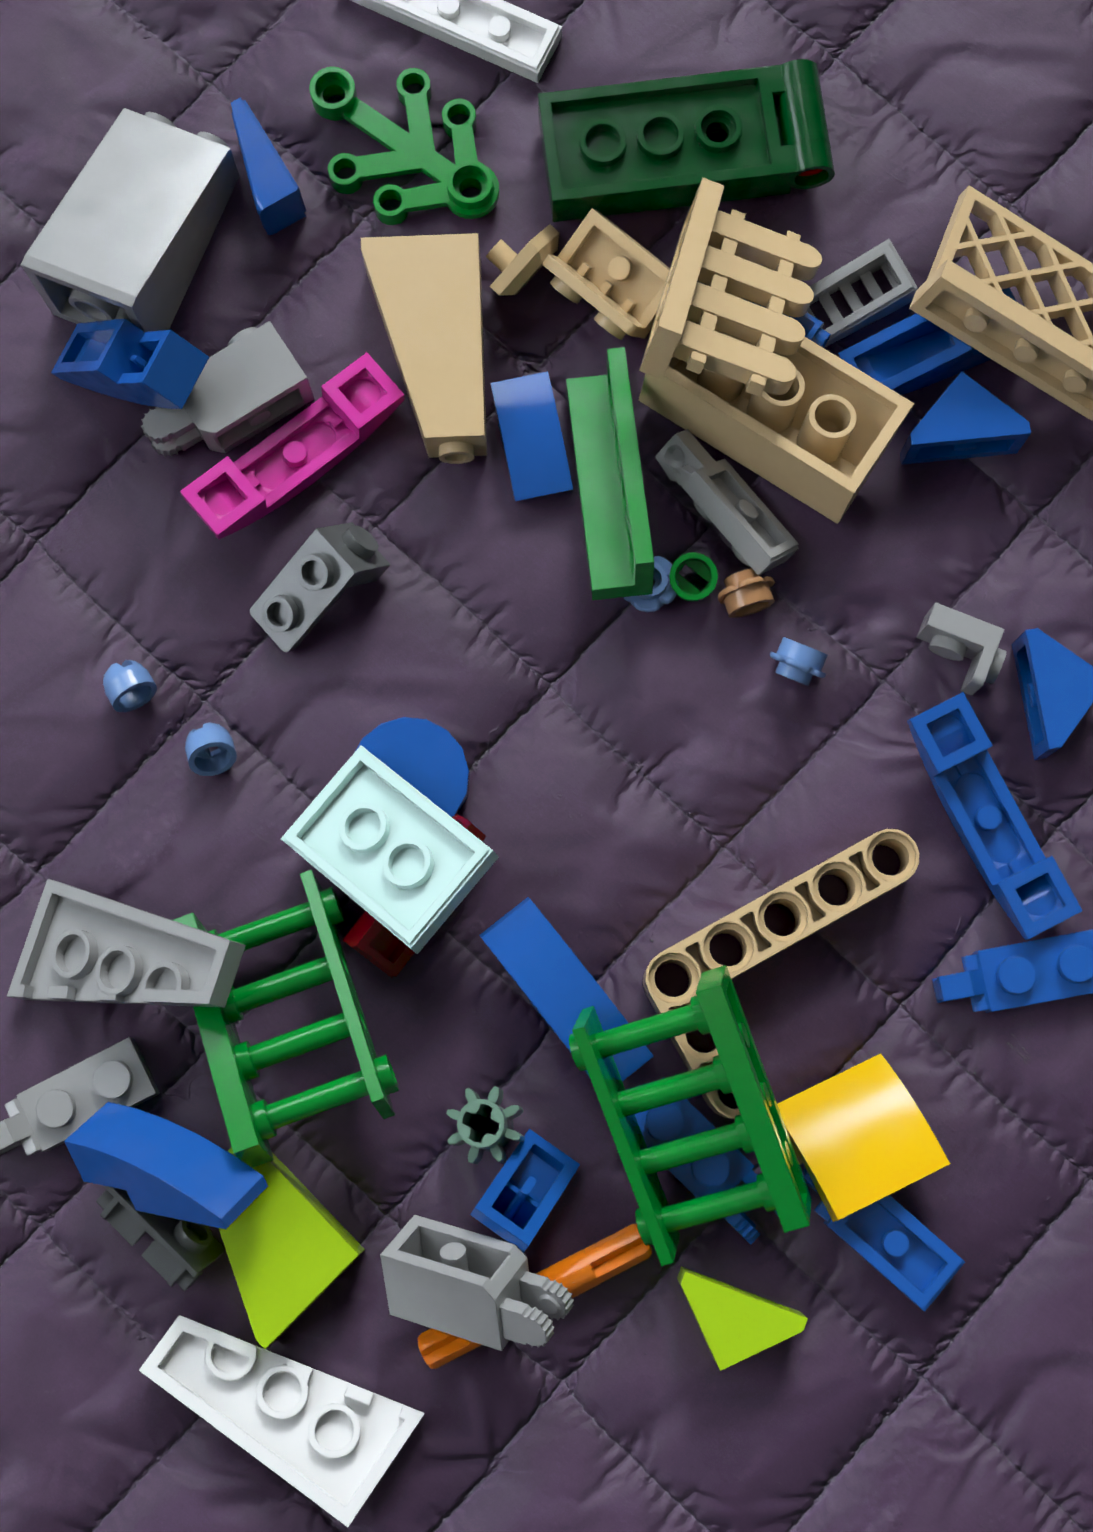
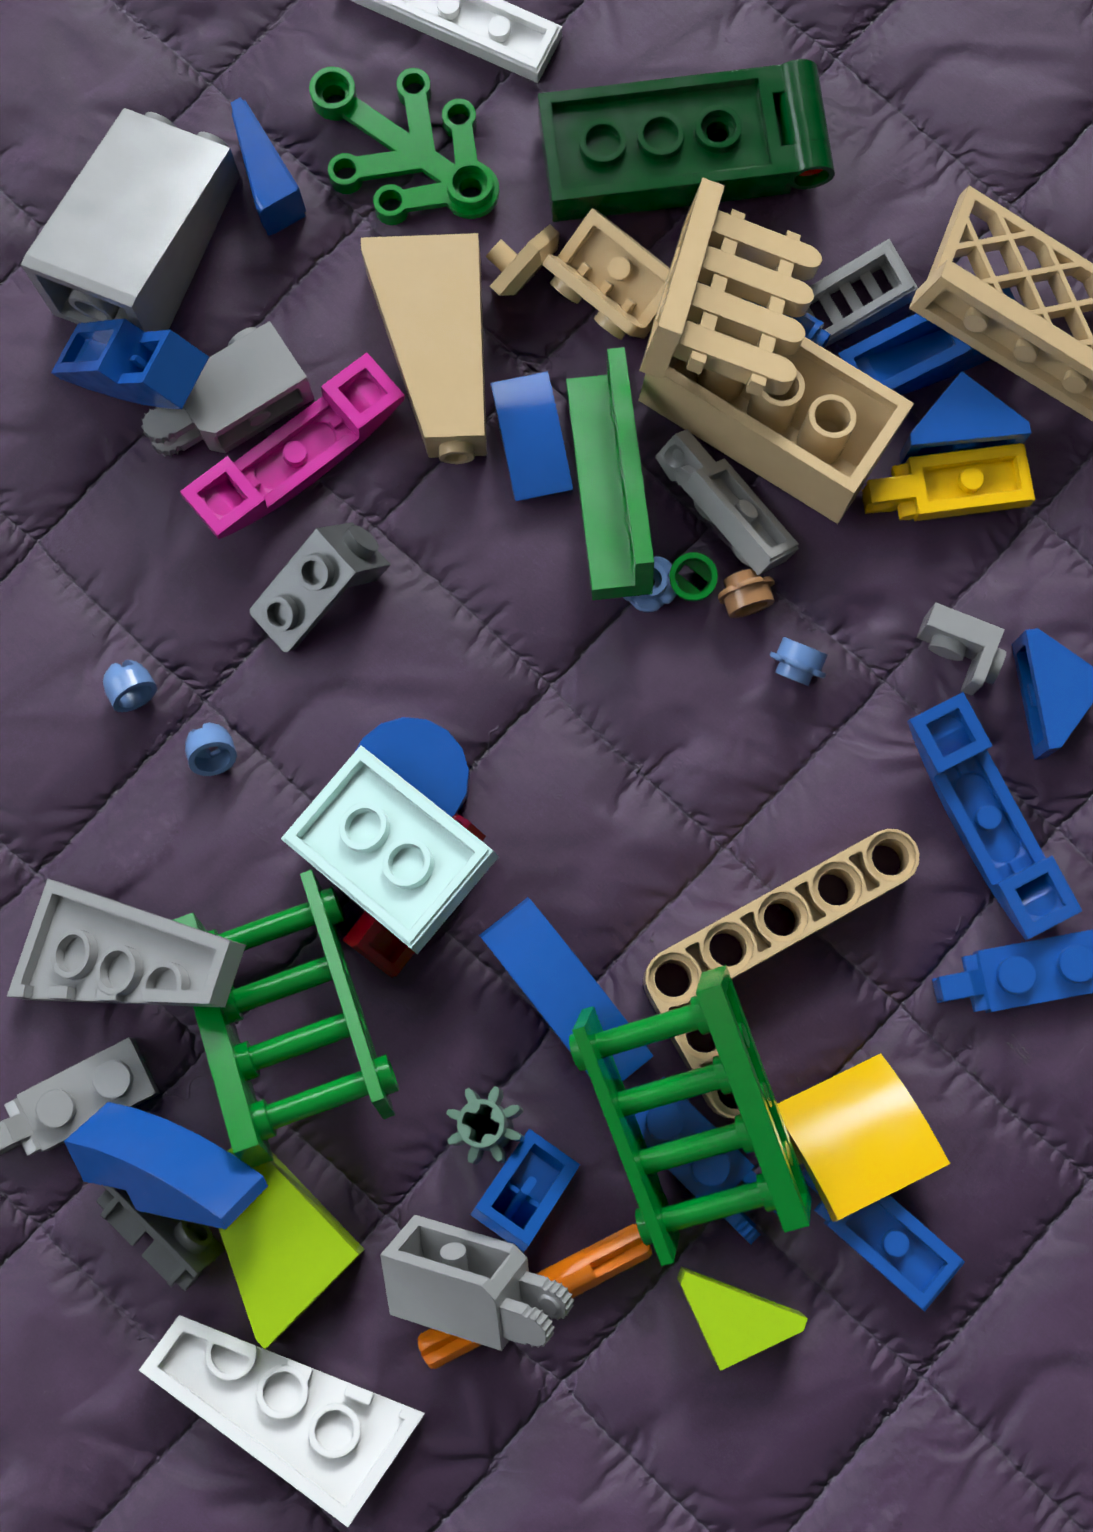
(954, 484): none -> yellow hinge

